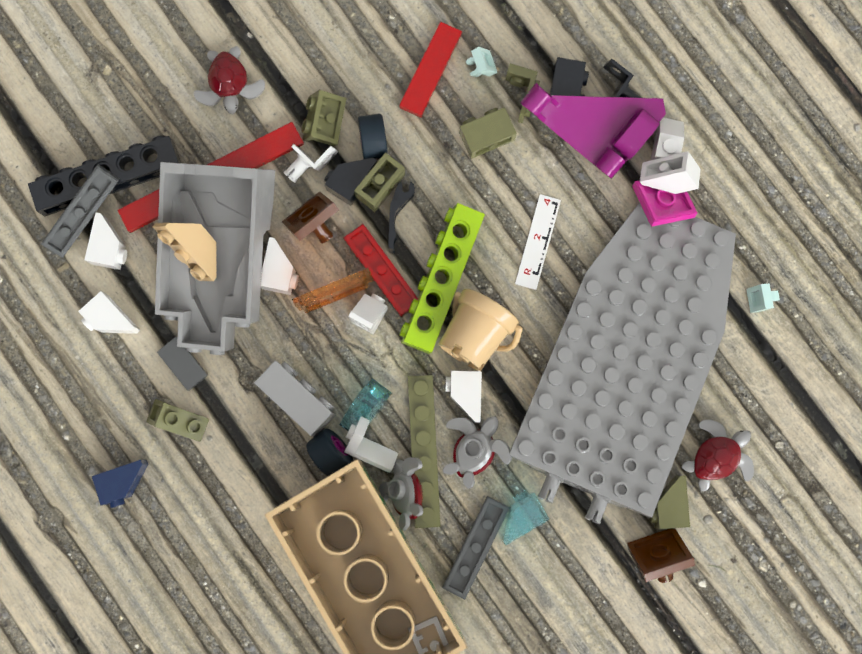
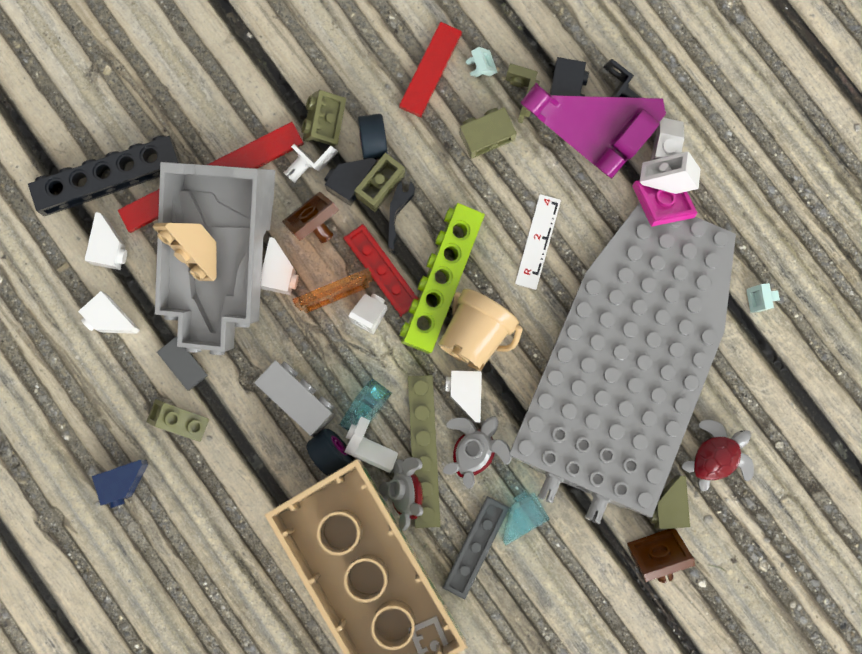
(80, 211): dark grey tile -> none
(227, 80): animal -> none

